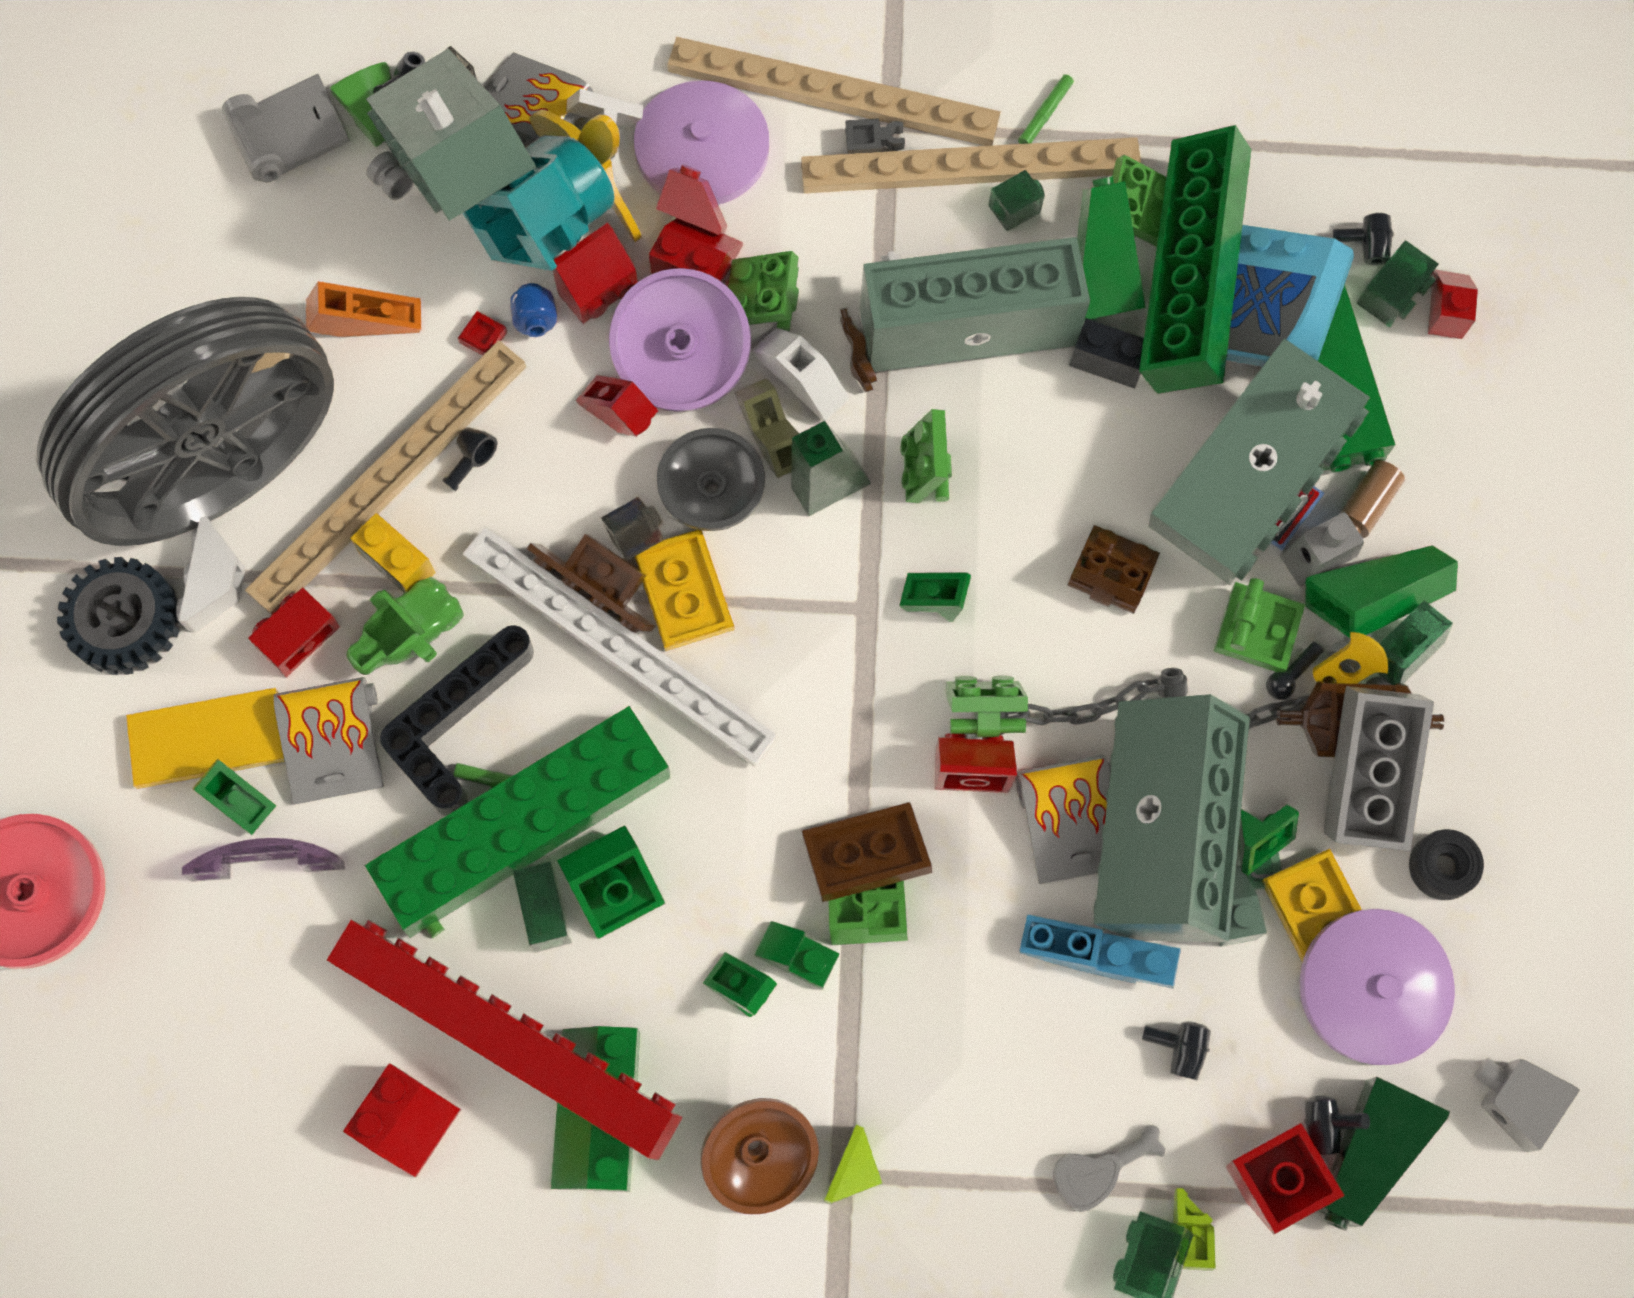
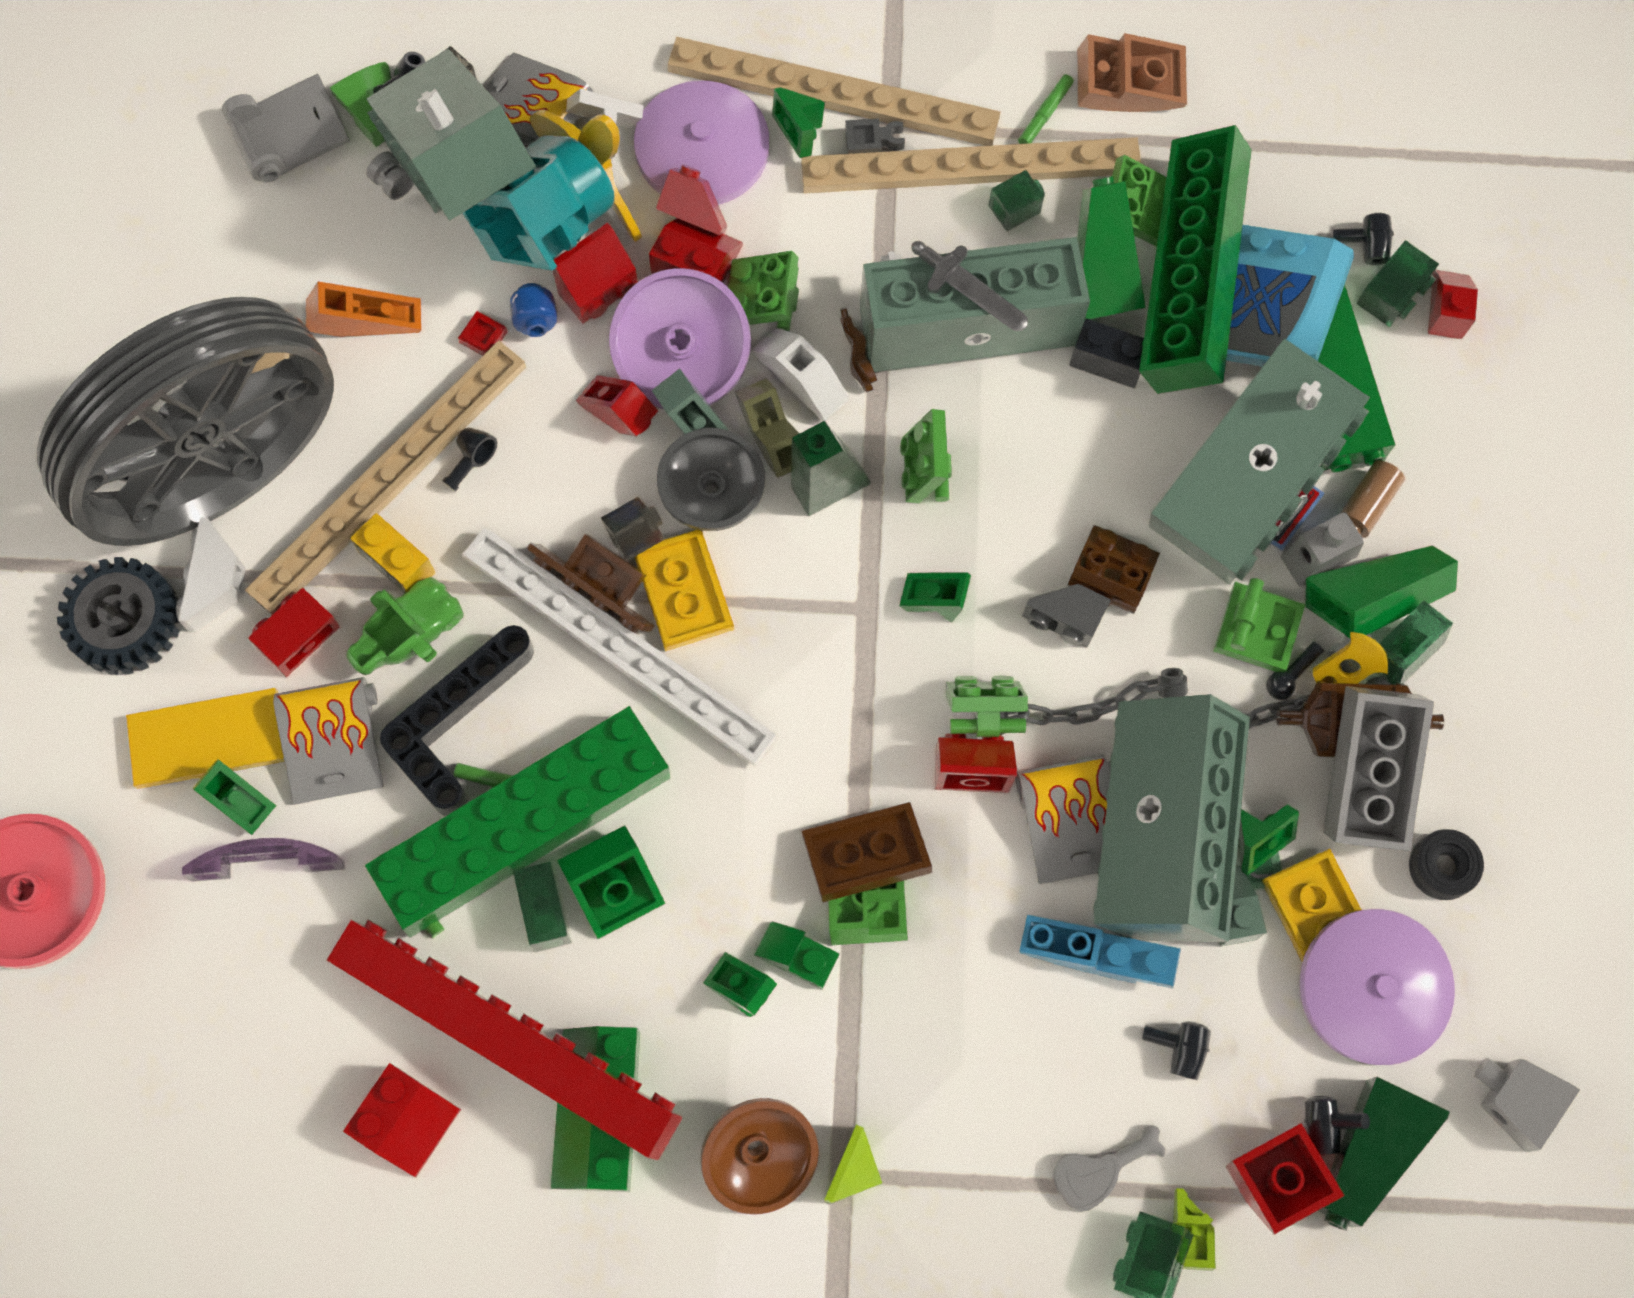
(686, 404): none -> sand green slope
(798, 118): none -> green slope
(949, 270): none -> flat silver sword
(1069, 612): none -> dark grey slope
(1131, 74): none -> nougat slope

